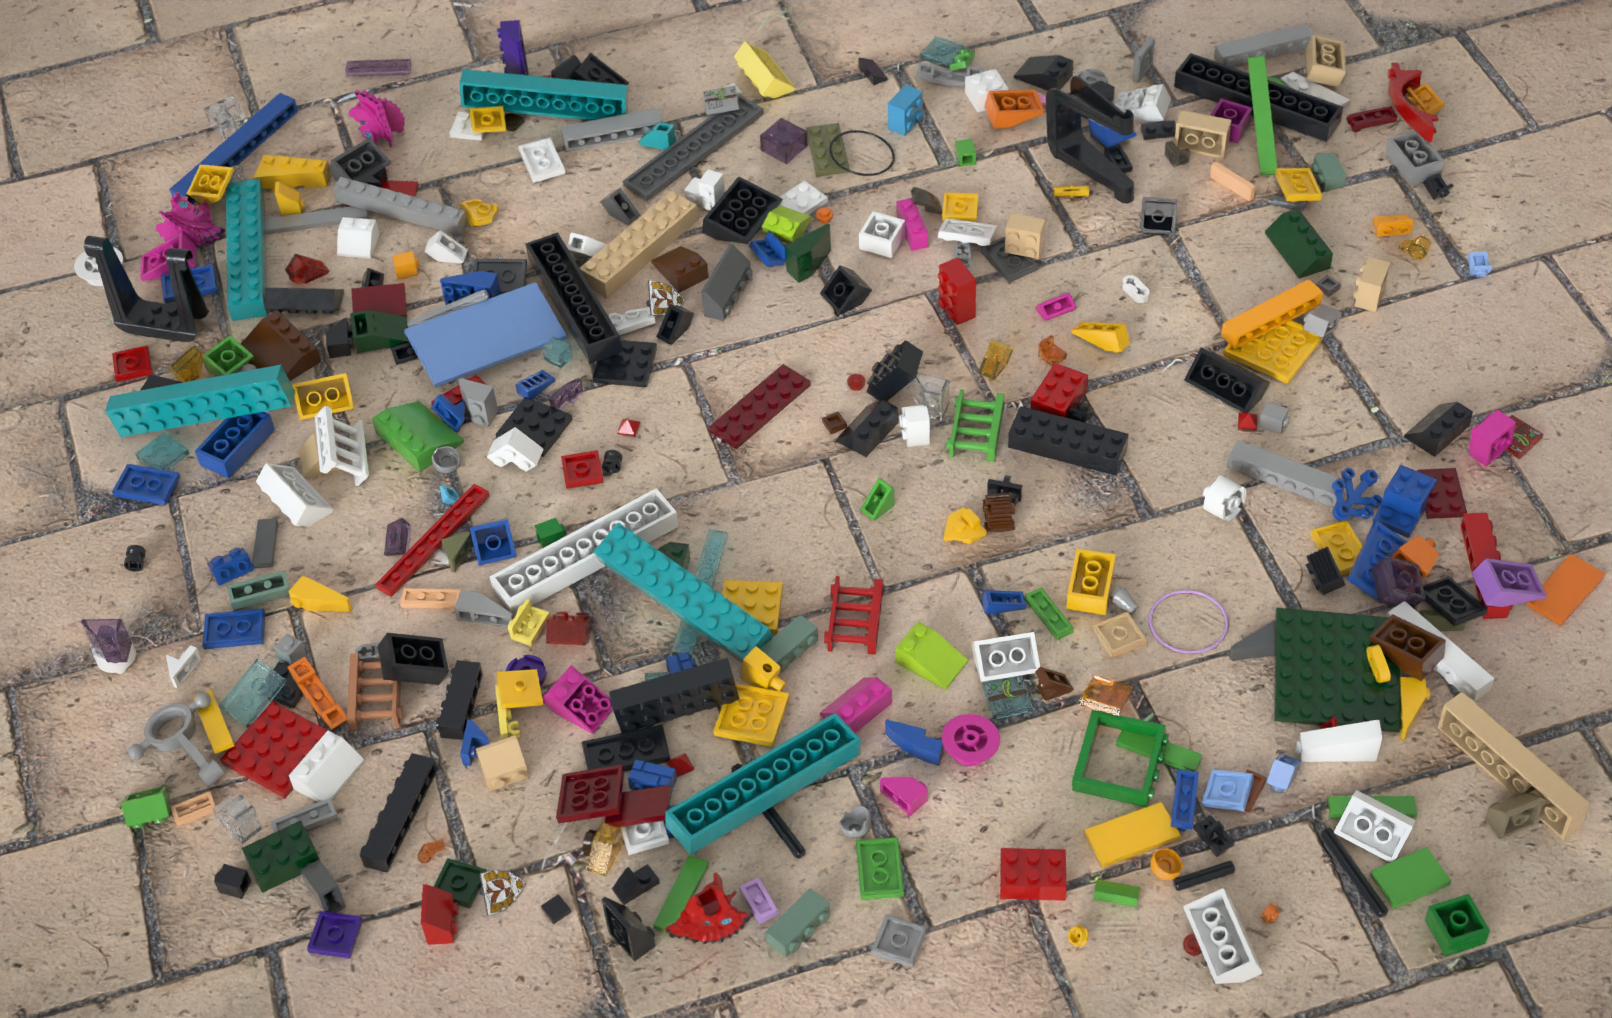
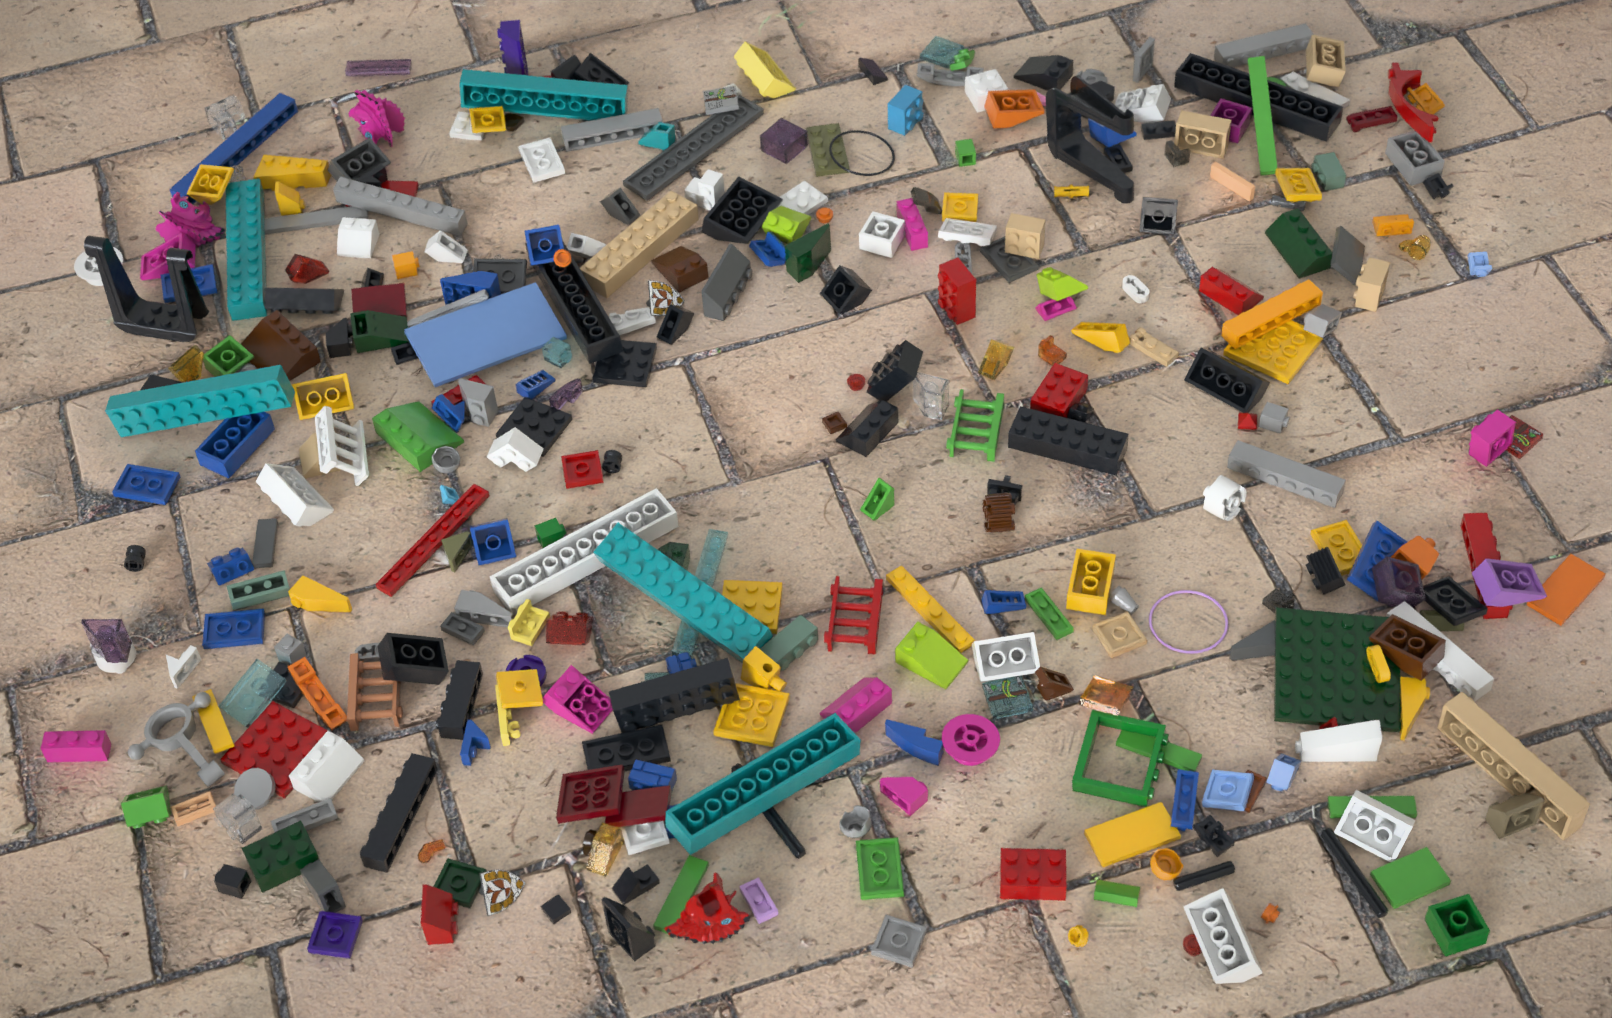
(76, 746): none -> dark pink brick
(132, 363): red tile -> none
(162, 452): clear light blue plate -> none
(256, 787): none -> light grey tile
(397, 538): clear purple slope -> none
(429, 598): light nougat tile -> none
(462, 628): none -> dark grey plate
(478, 212): yellow plate -> none
(502, 763): tan slope -> none
(543, 244): none -> blue slope
(562, 258): none -> orange plate
(628, 427): slope -> none
(681, 764): red slope -> none
(759, 406): dark red plate -> none
(798, 923): sand green brick -> none
(916, 425): white brick -> none
(930, 609): none -> yellow plate
(964, 526): yellow plate -> none
(1058, 284): none -> lime slope
(1153, 347): none -> tan plate
(1228, 291): none -> red slope
(1279, 600): none -> clear smoke bracket
(1328, 285): flat silver tile -> none
(1342, 510): blue plant -> none
(1347, 255): none -> dark grey tile
(1405, 500): blue bracket -> none
(1440, 427): black slope -> none
(1446, 497): dark red plate -> none

